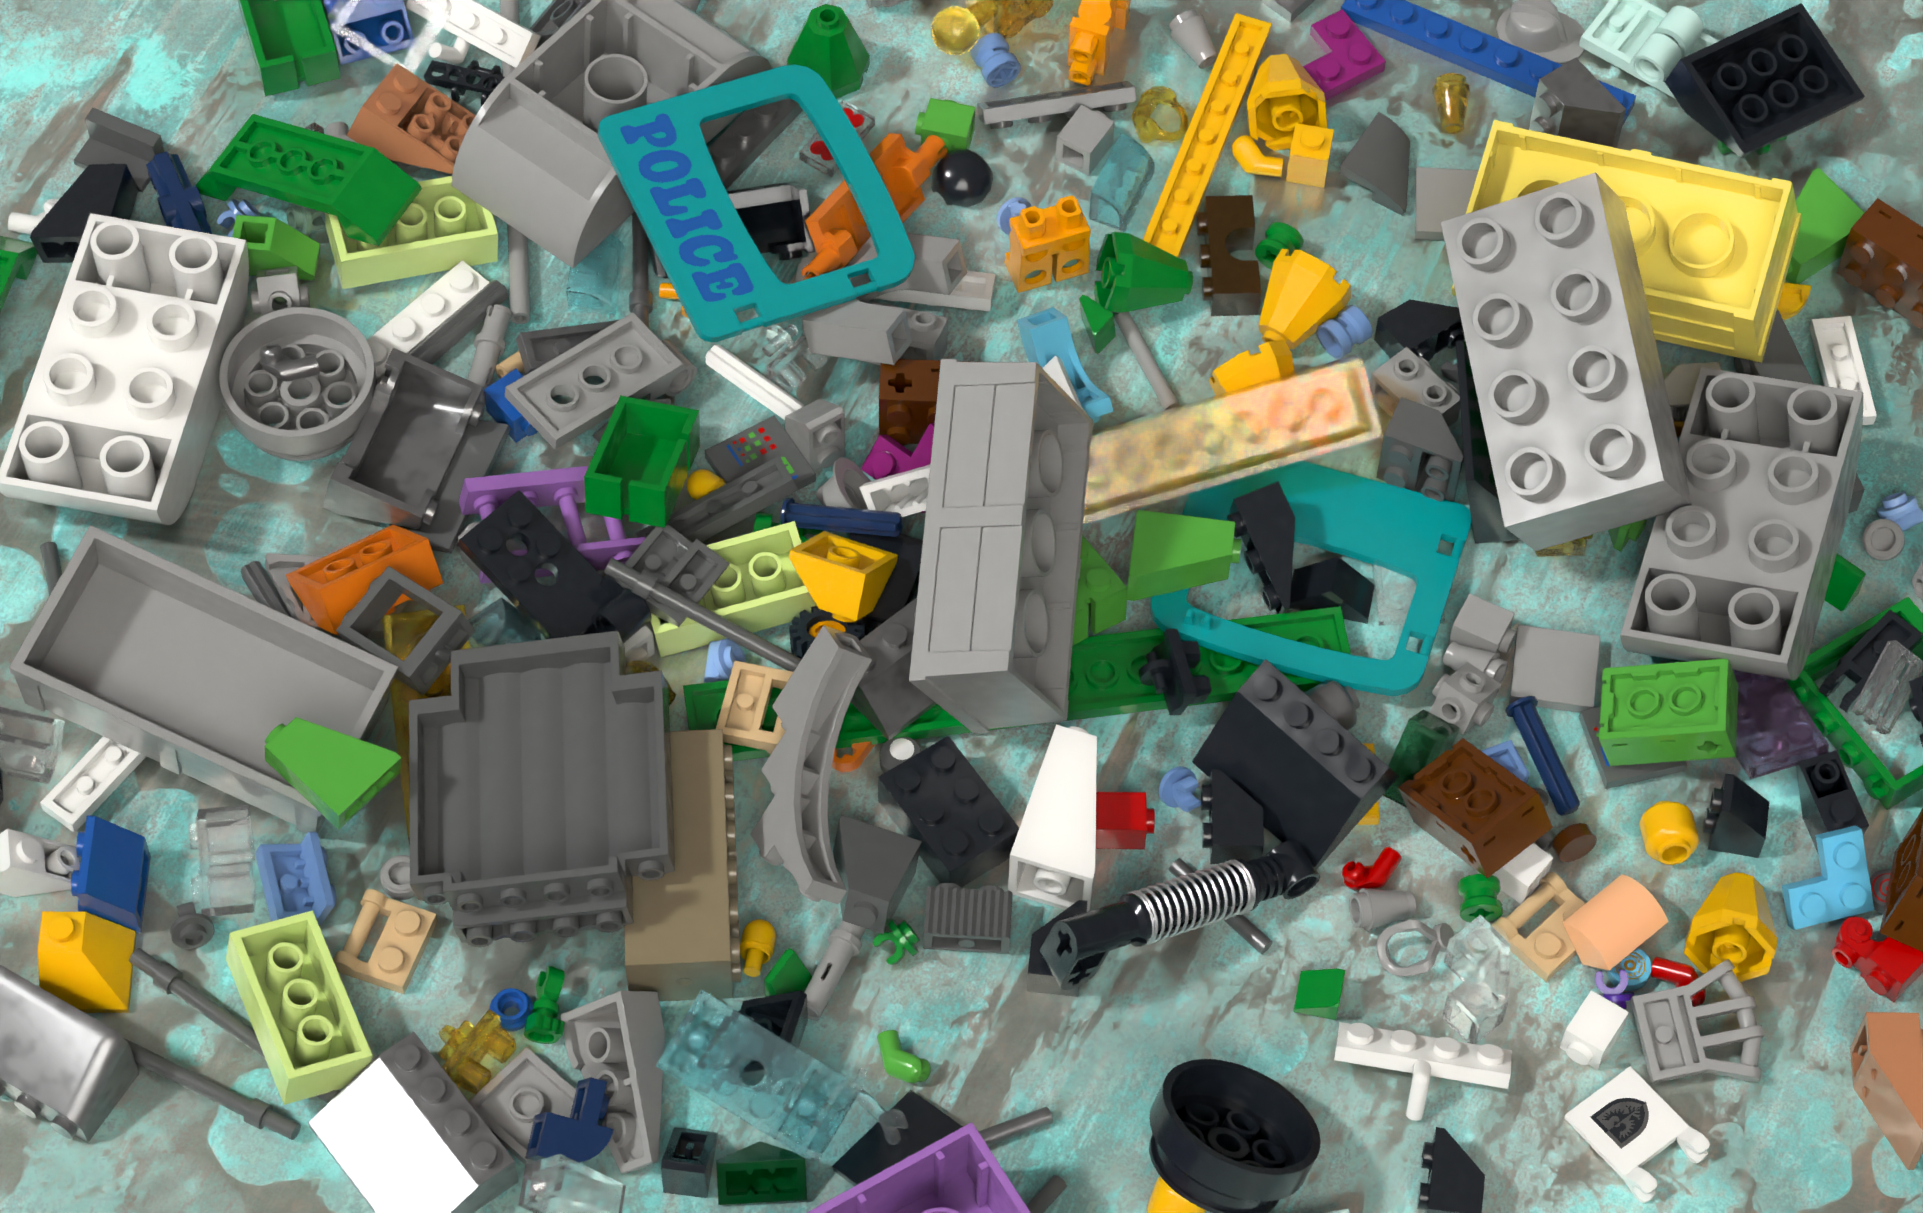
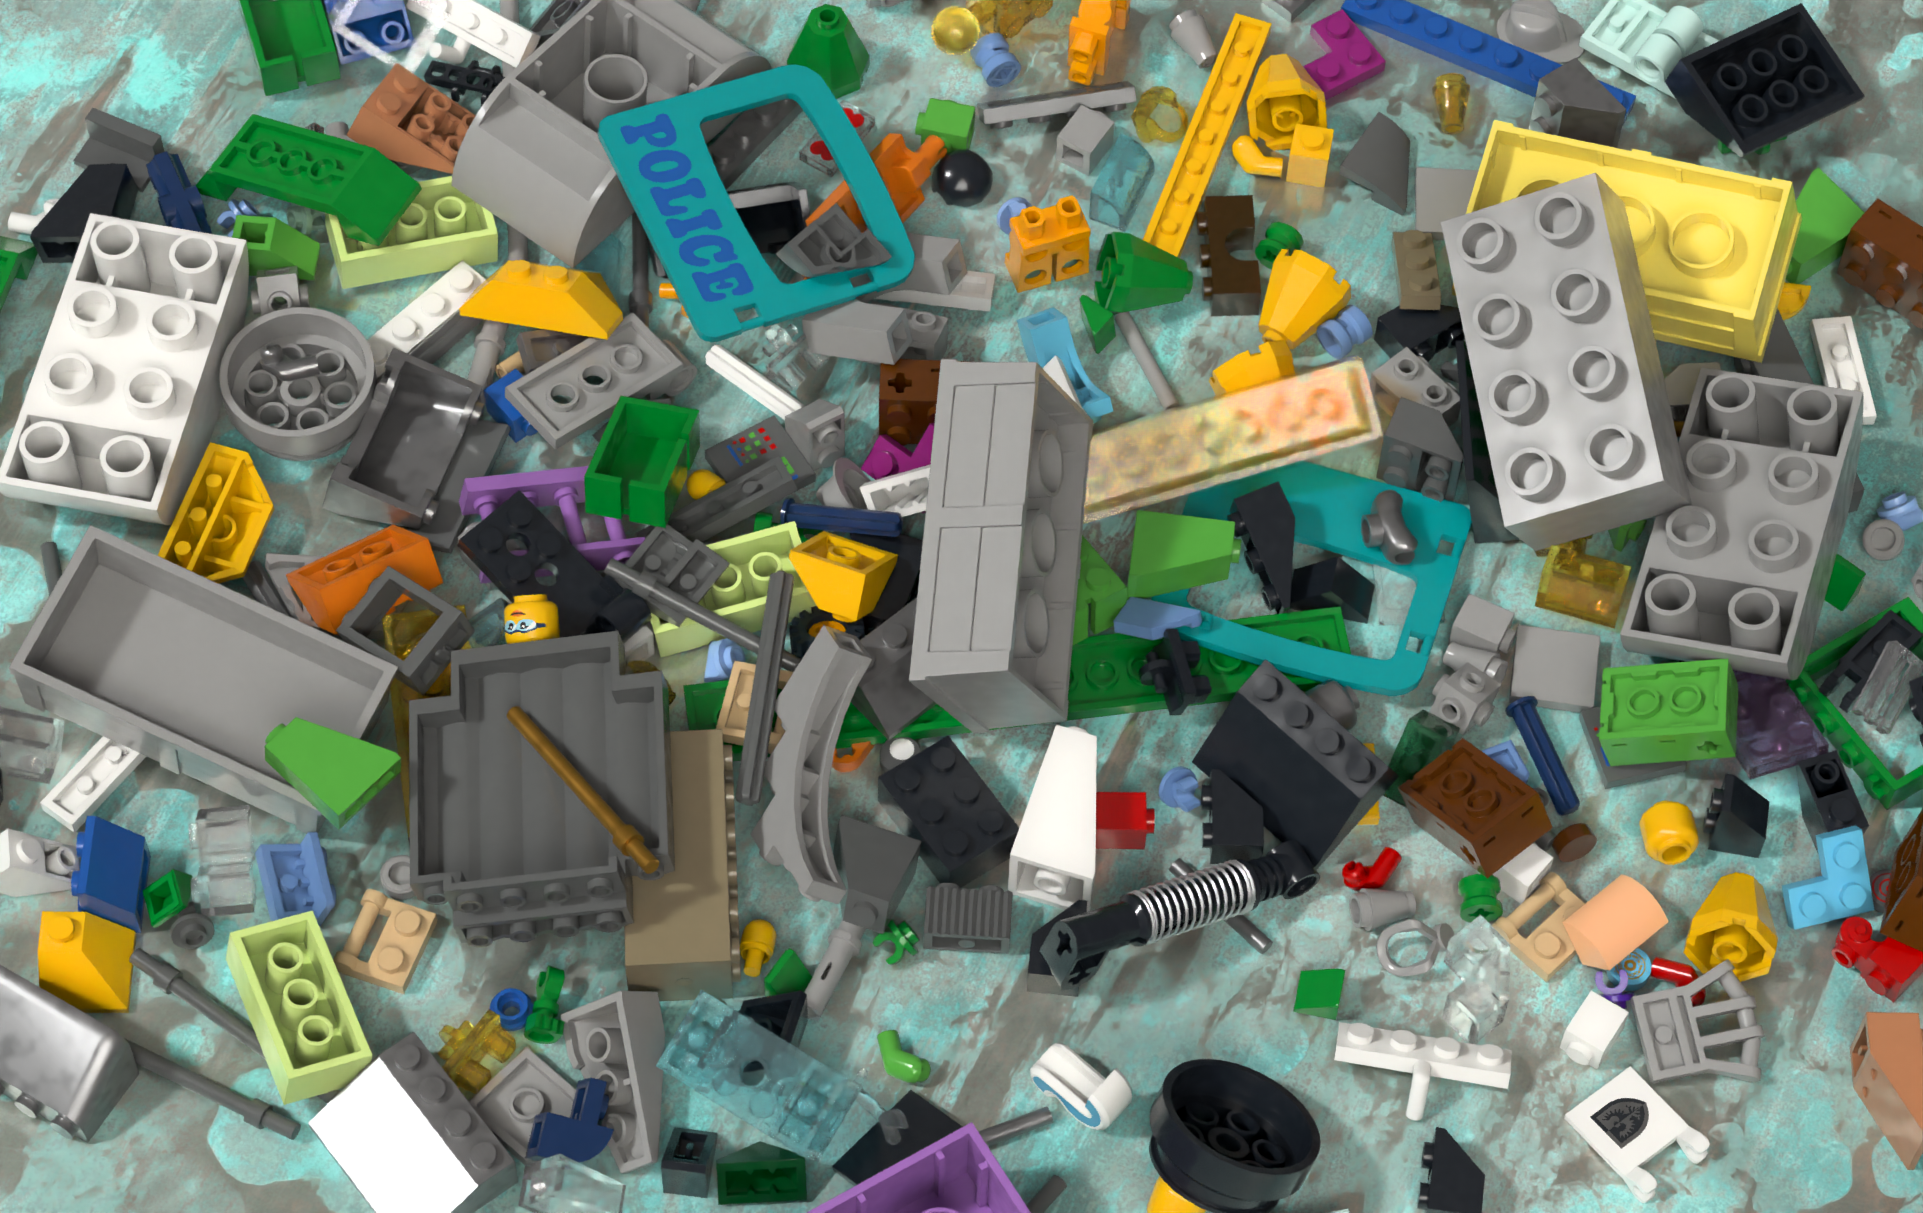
(167, 896): none -> green slope
(220, 517): none -> yellow wedge
(531, 619): none -> yellow head
(546, 299): none -> yellow wedge
(625, 836): none -> pearl gold bar
(764, 688): none -> dark grey axle
(832, 246): none -> dark grey slope
(1080, 1087): none -> white animal
(1151, 618): none -> medium blue tile
(1388, 530): none -> flat silver piece
(1416, 270): none -> dark tan plate
(1583, 586): none -> clear yellow brick

